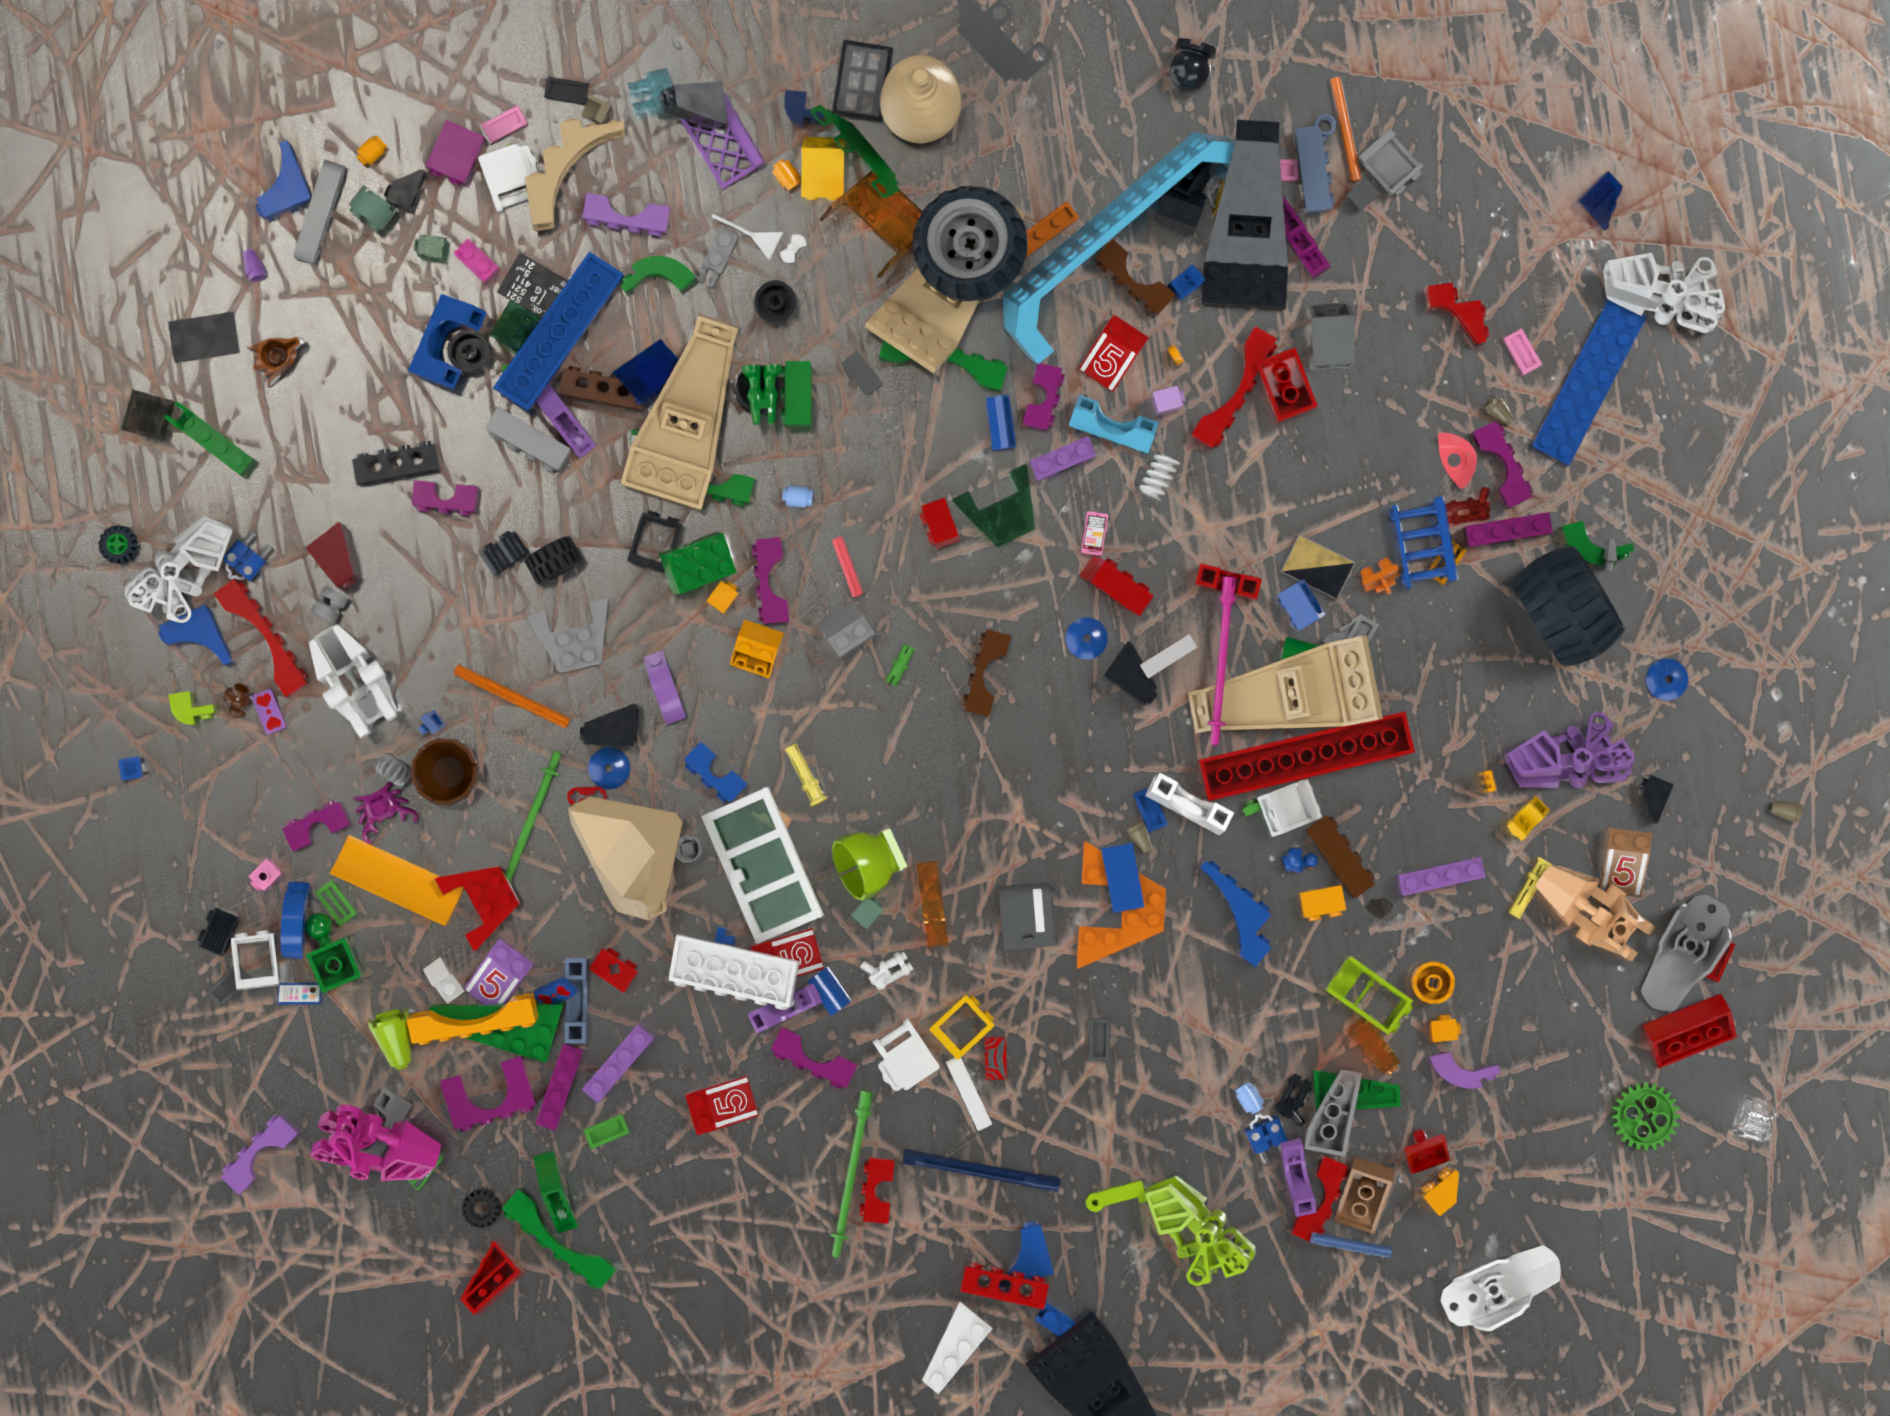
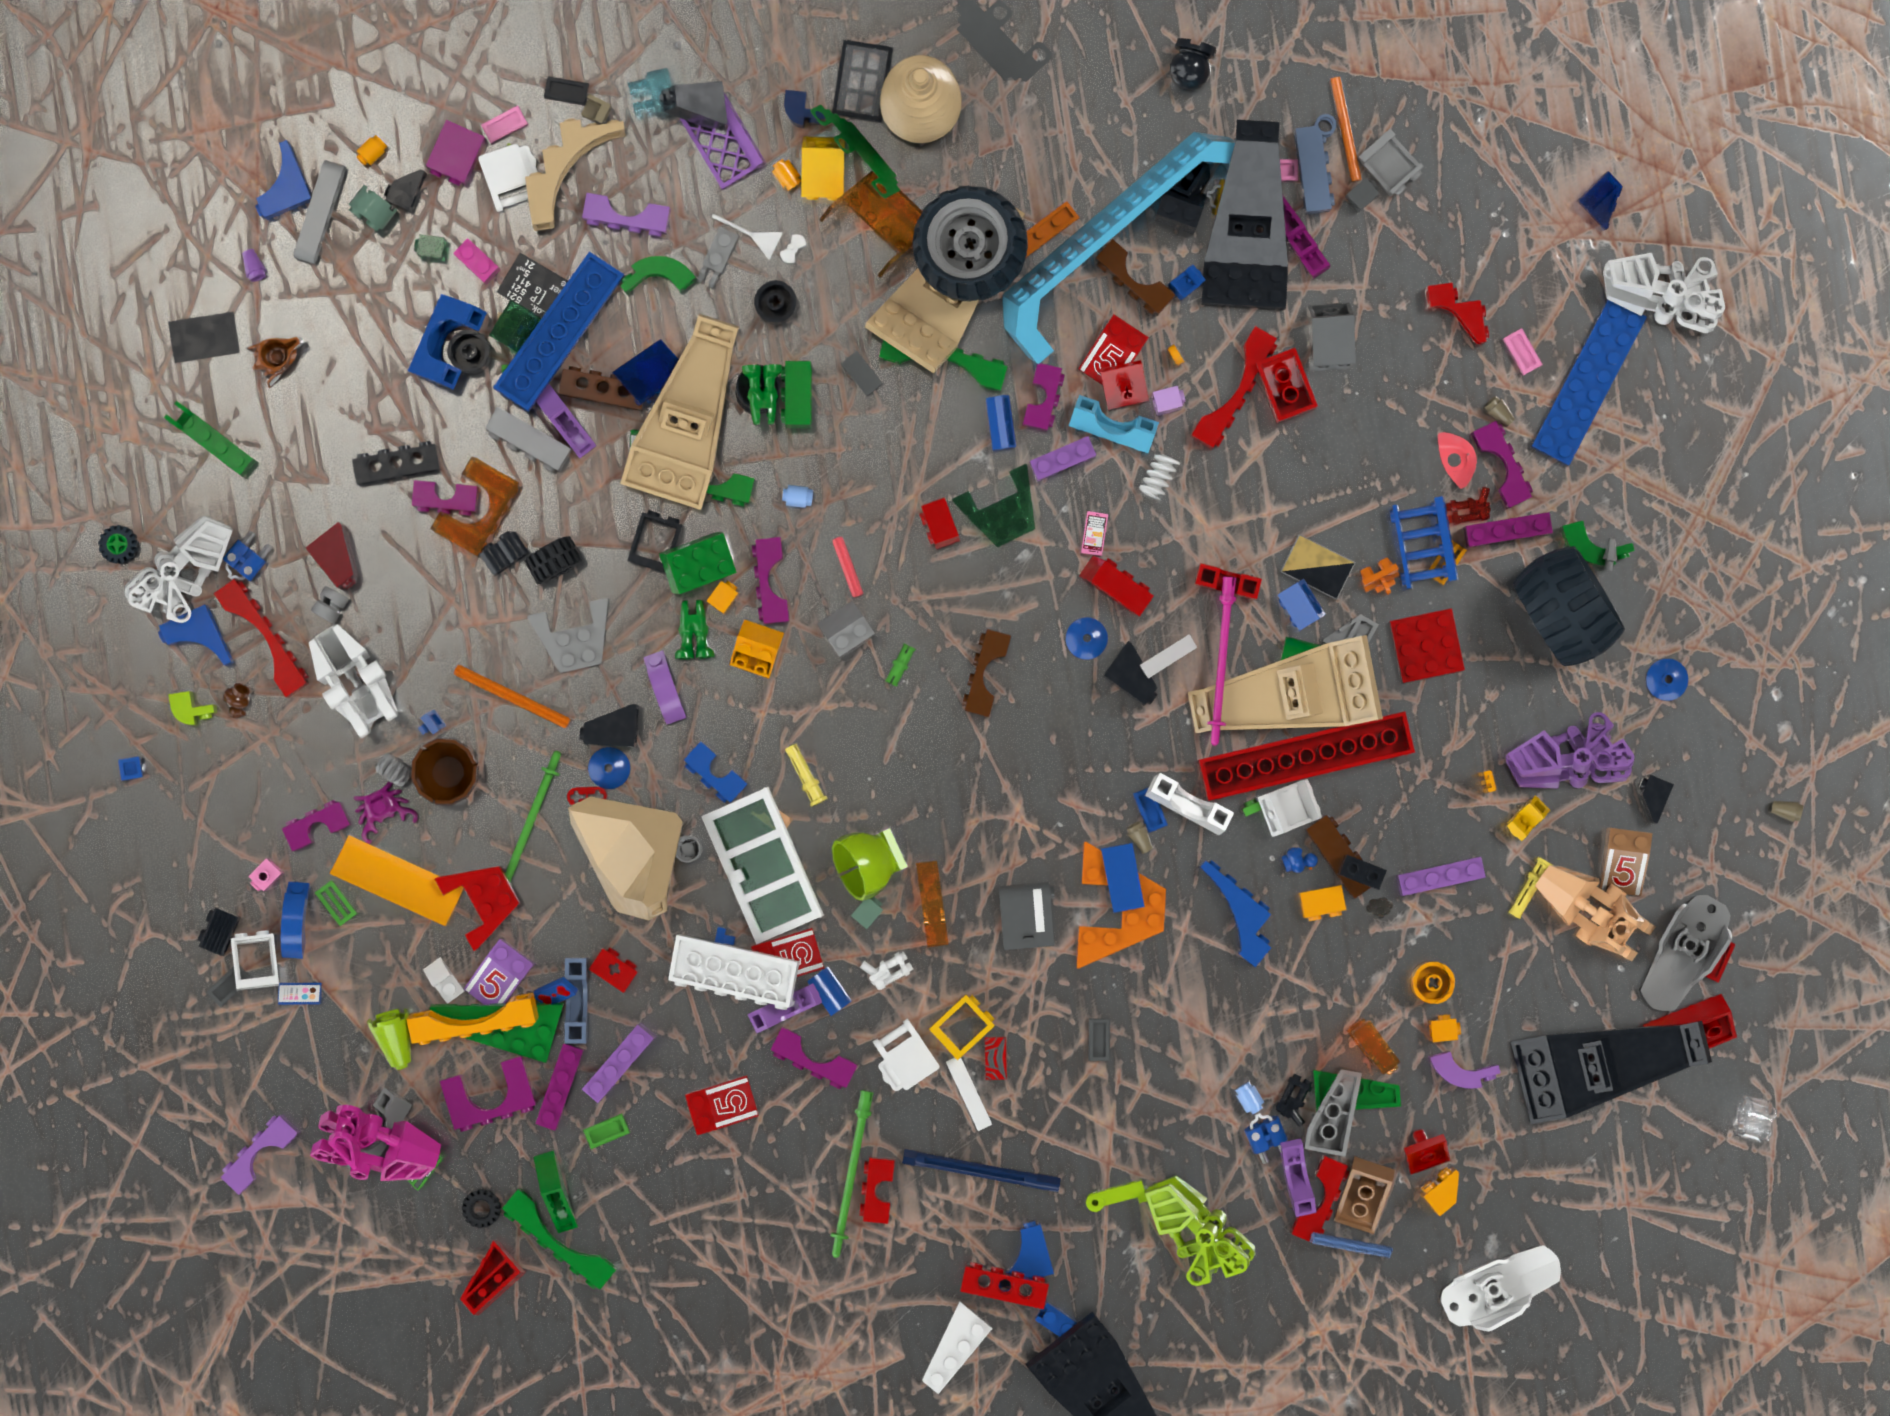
(146, 415): clear smoke brick -> none
(269, 711): medium lavender tile -> none
(319, 927): green brick -> none
(499, 489): none -> clear orange arch
(691, 625): none -> green piece
(1124, 384): none -> tile
(1348, 976): lime door -> none
(1362, 872): none -> black brick
(1427, 645): none -> red plate
(1562, 1075): none -> black wing
(1629, 1126): bright green gear -> none

